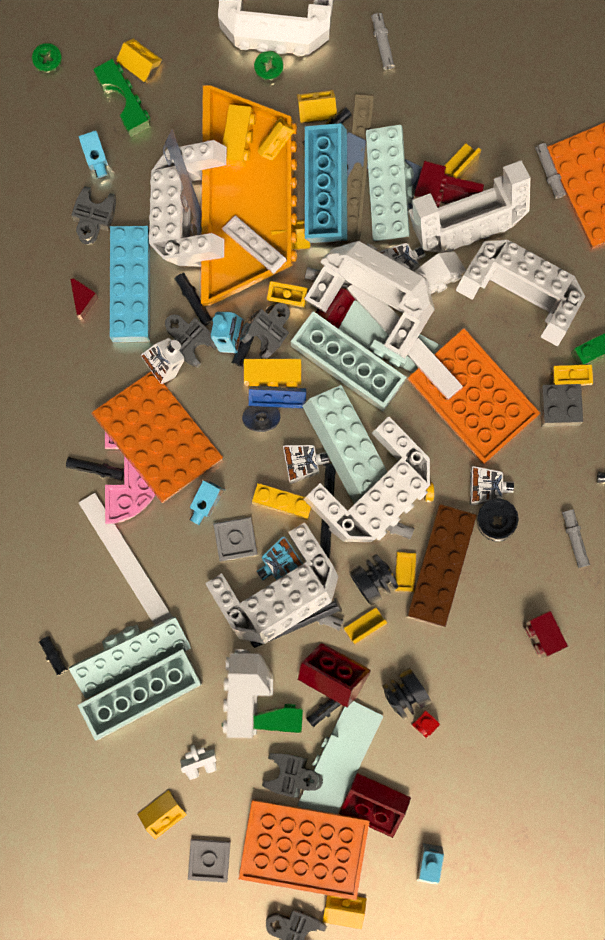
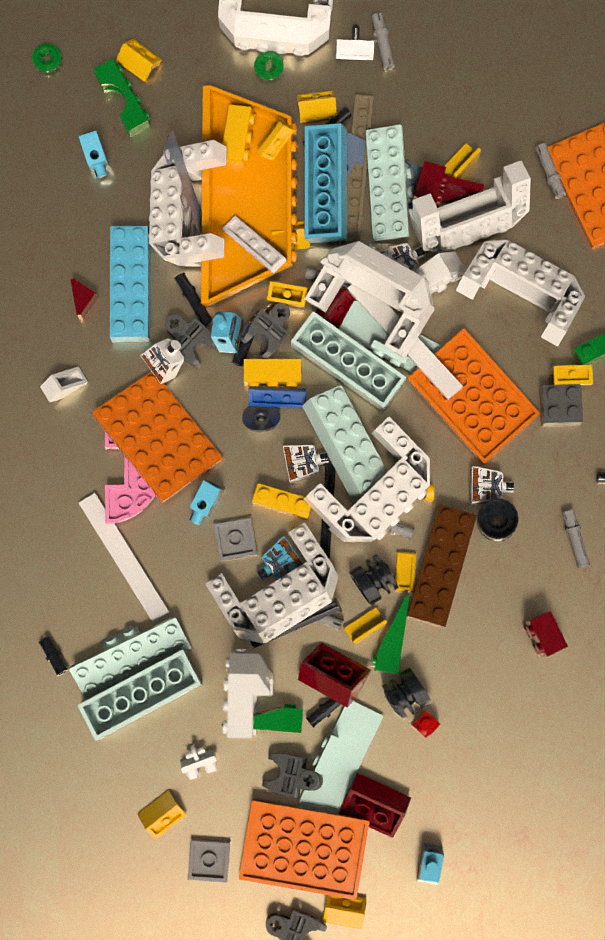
(63, 384): none -> white slope
(92, 216): dark grey piece -> none
(103, 470): black pin -> none
(355, 48): none -> plate
(390, 650): none -> green slope

